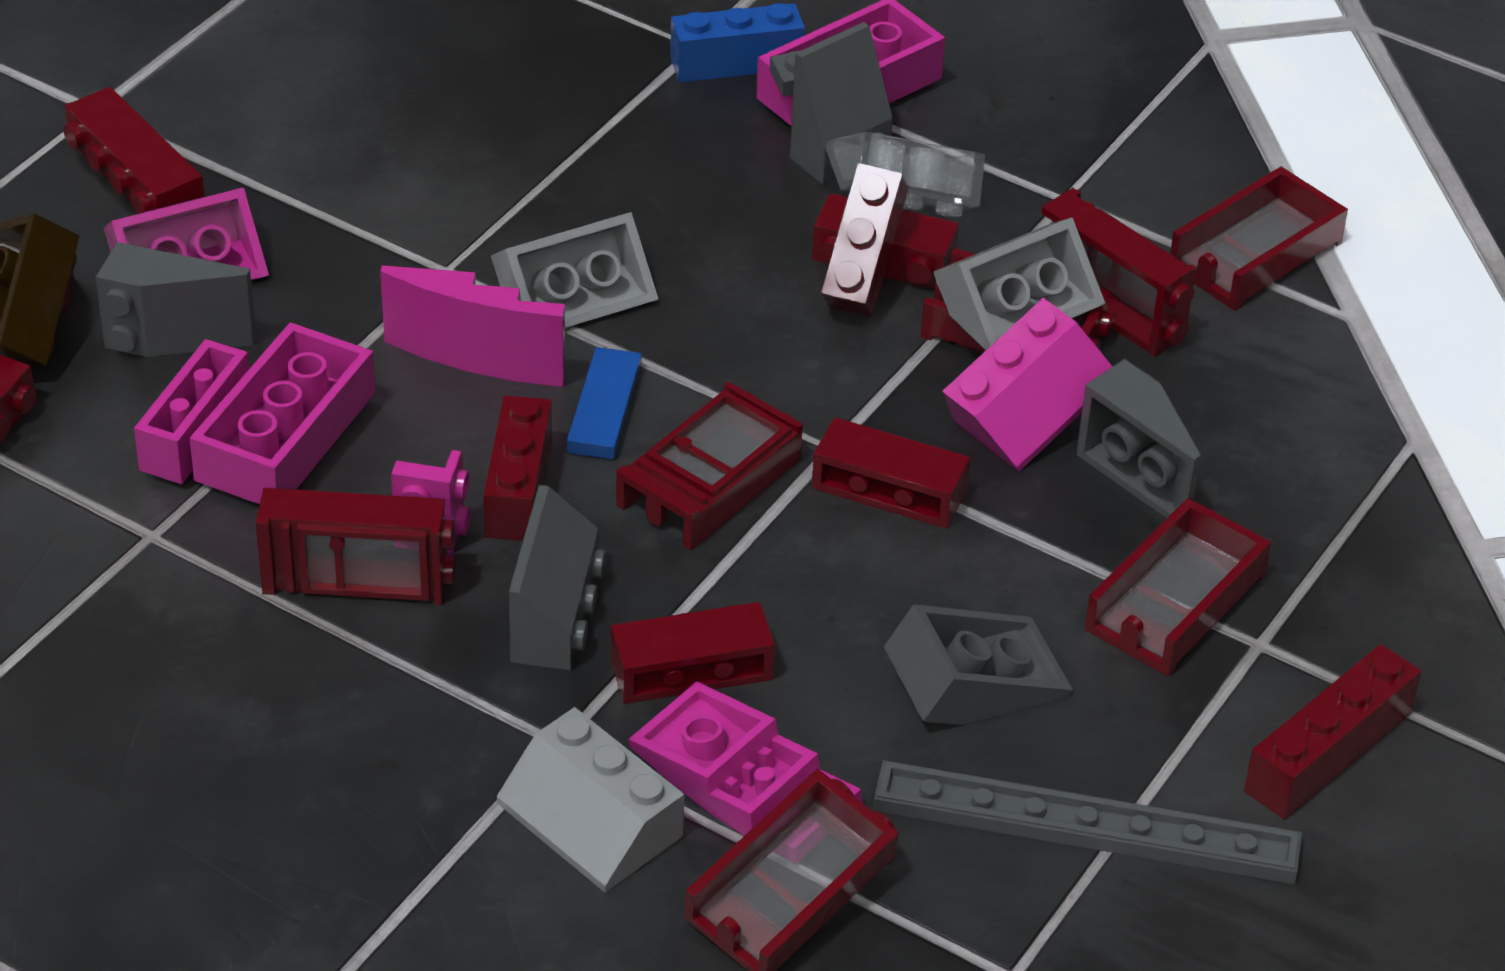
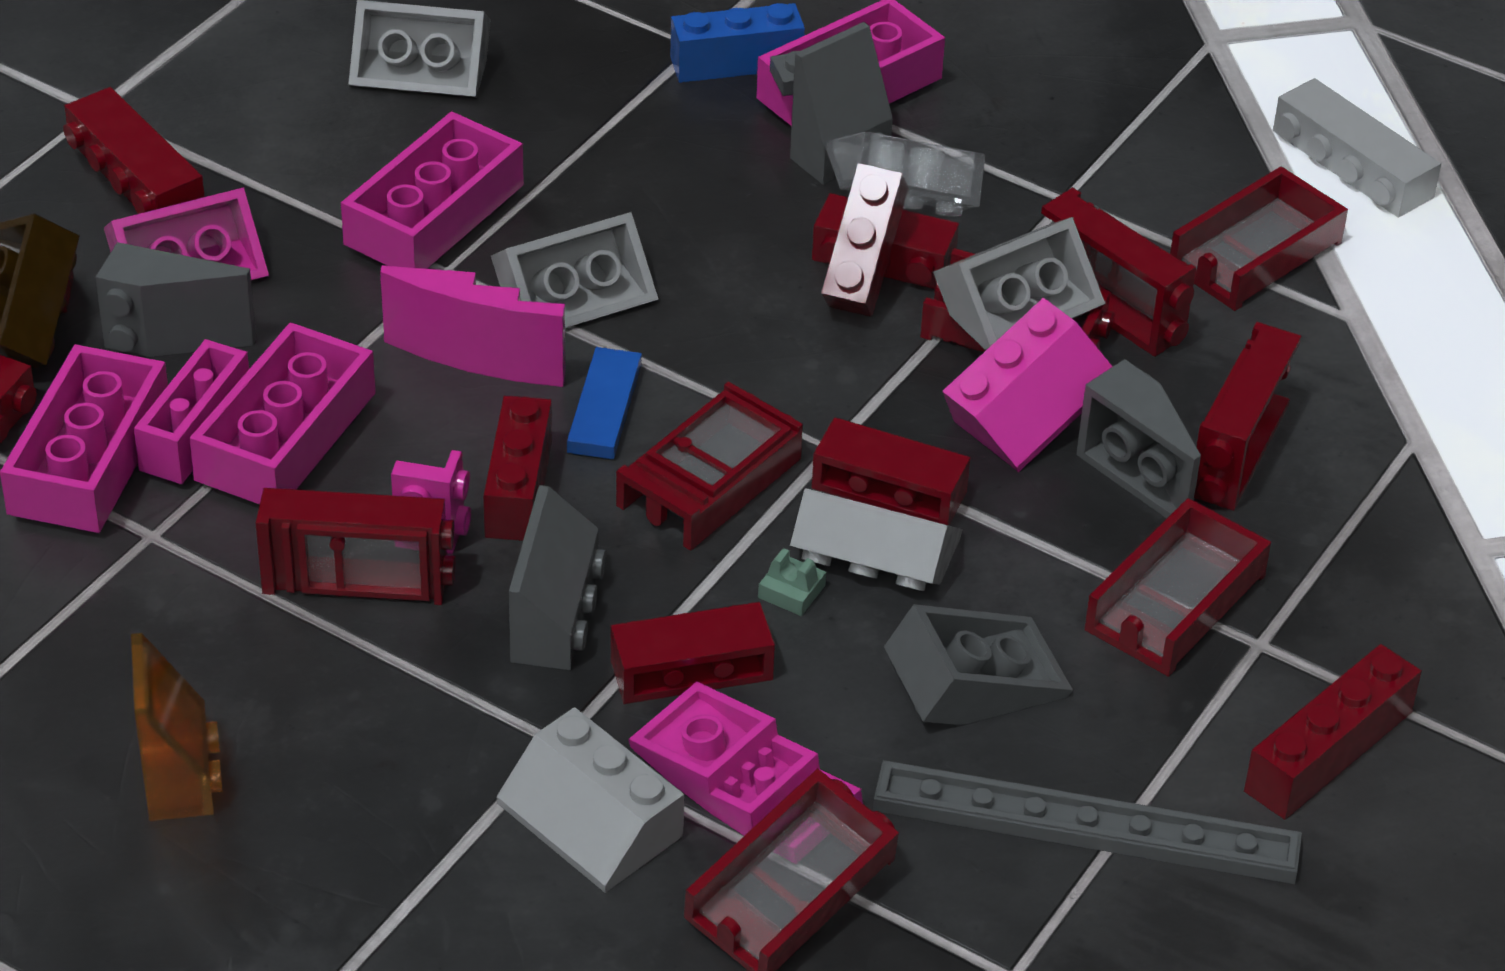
(82, 439): none -> dark pink brick
(173, 738): none -> clear orange slope
(419, 48): none -> light grey slope
(432, 193): none -> dark pink brick
(792, 583): none -> sand green tile
(873, 539): none -> light grey slope
(1244, 416): none -> dark red door
(1356, 147): none -> light grey brick

